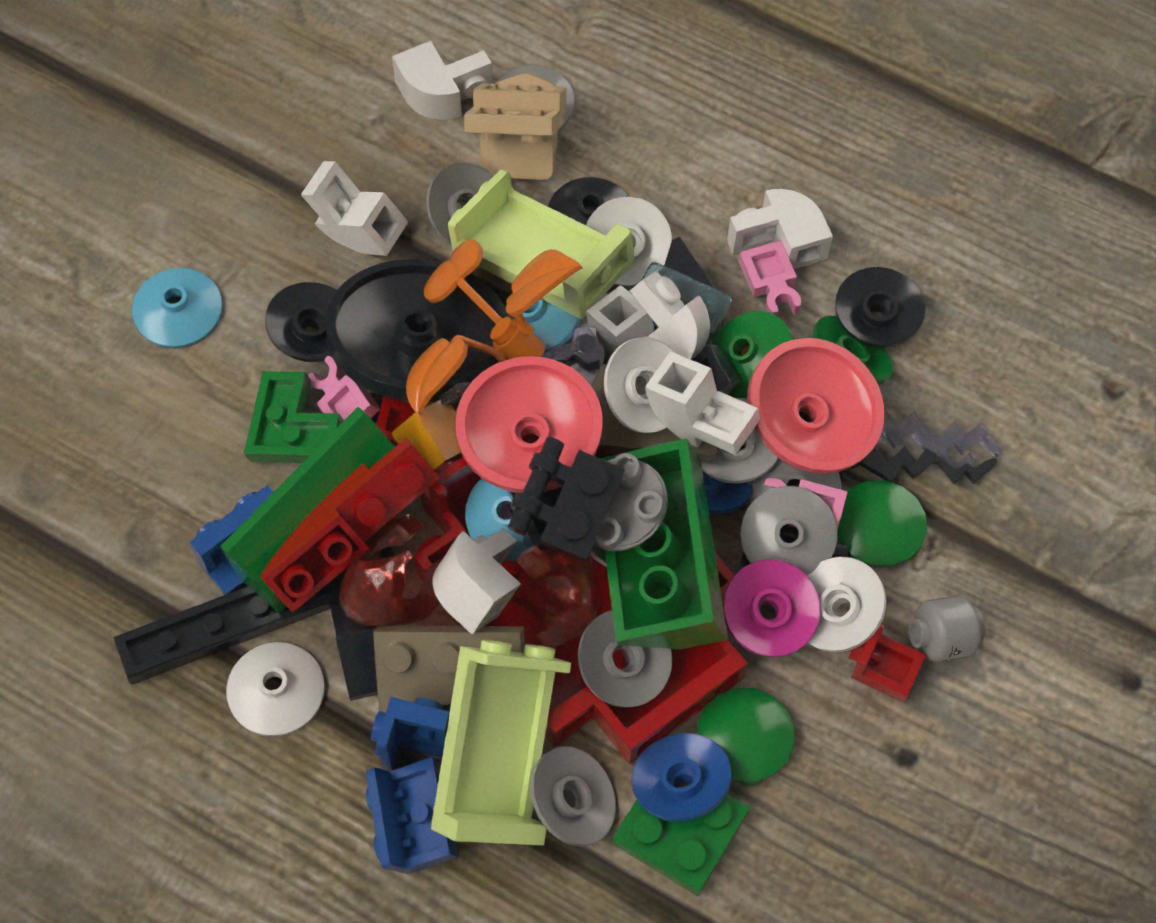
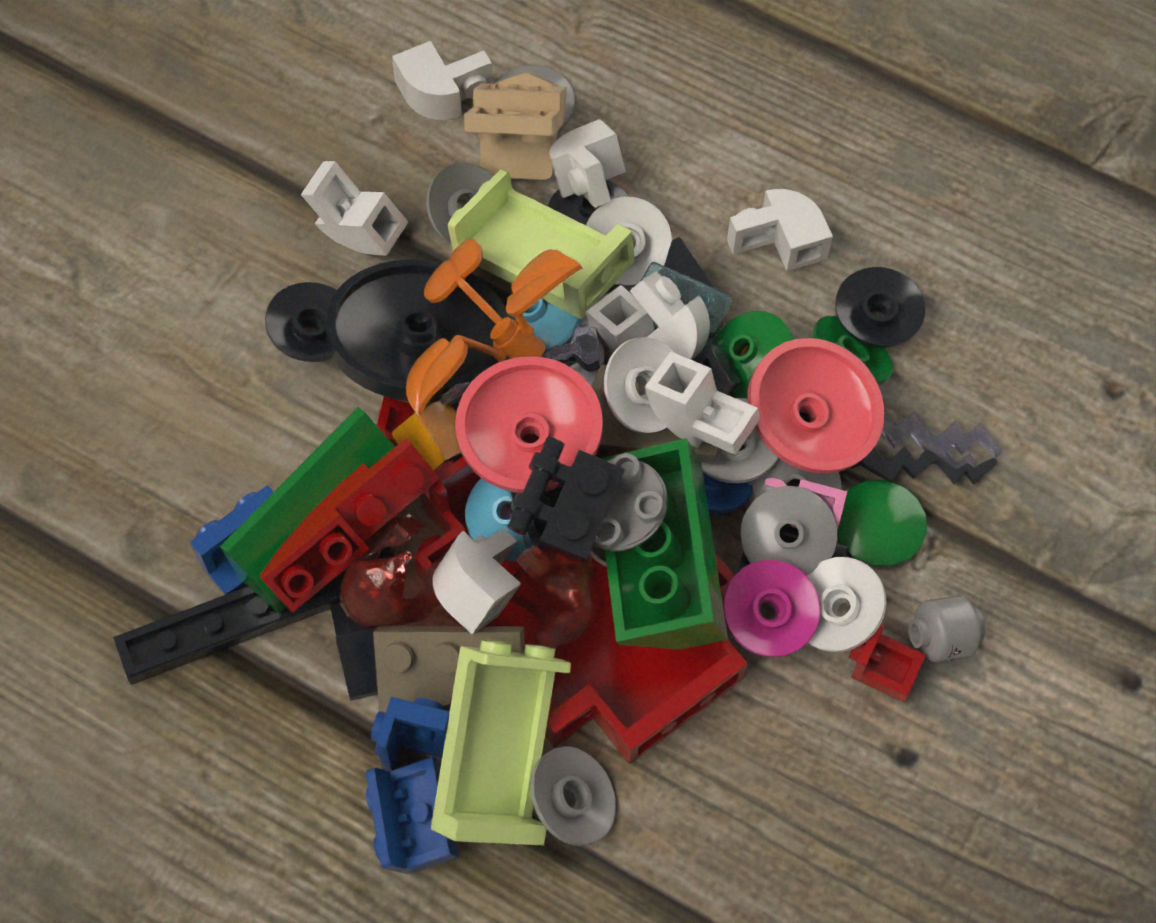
(178, 323): medium azure dish -> none
(278, 710): white dish -> none
(280, 426): green plate -> none
(342, 393): bright pink plate -> none
(586, 160): none -> white brick
(638, 681): light grey dish -> none
(678, 761): blue dish -> none
(682, 850): green plate -> none
(751, 731): green dish -> none
(771, 273): bright pink plate -> none

